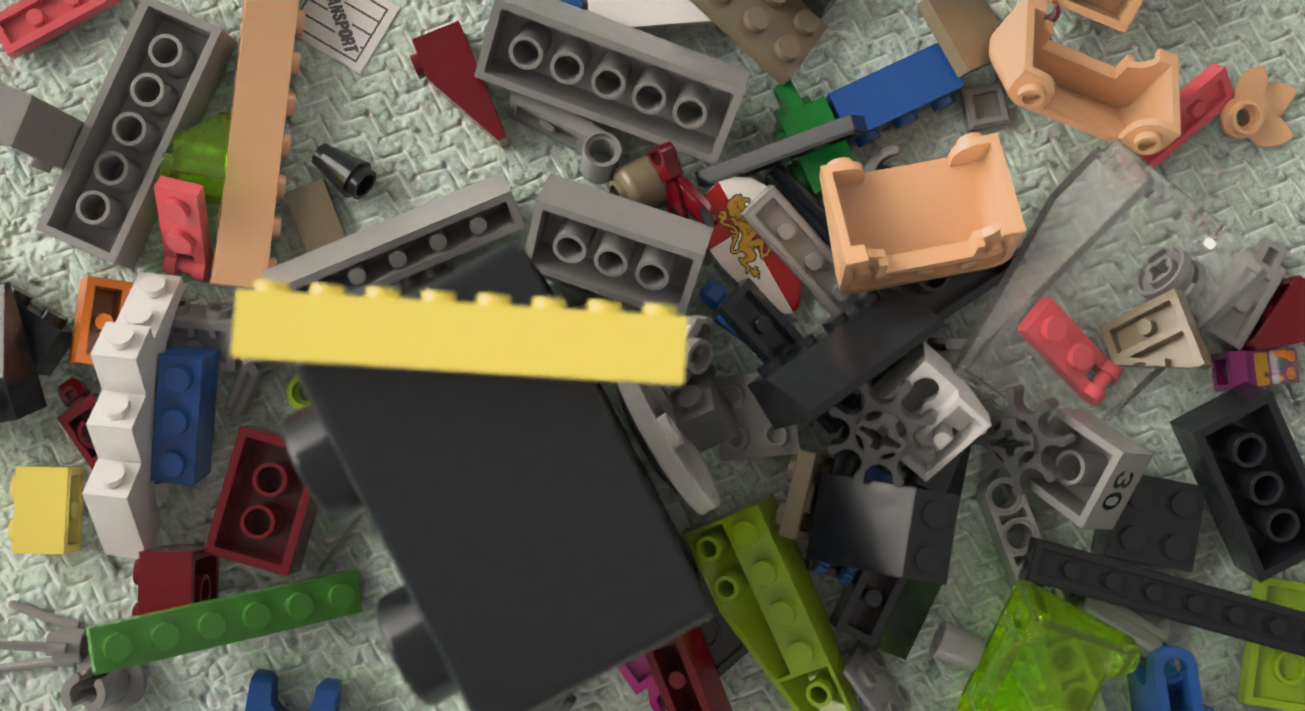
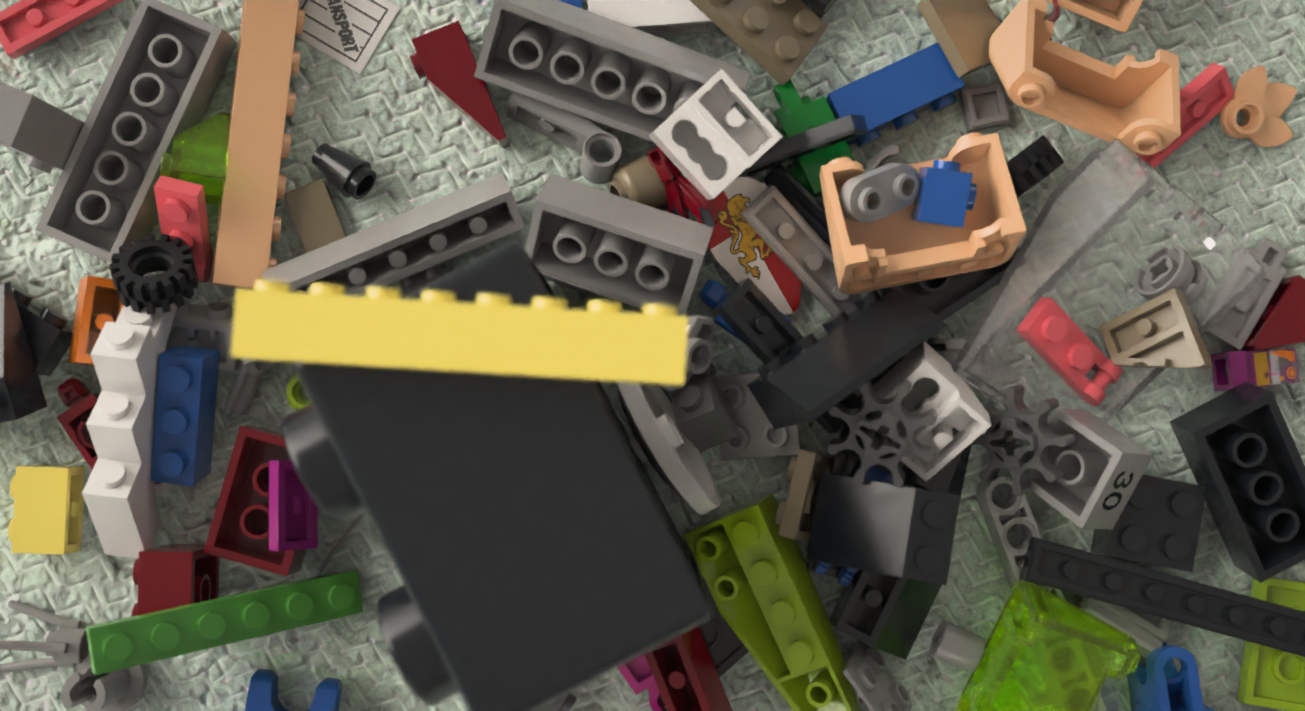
(159, 290): none -> black tyre
(291, 510): none -> magenta plate
(711, 139): none -> white piece
(887, 187): none -> light grey plate
(944, 194): none -> blue brick
(1033, 165): none -> black tyre

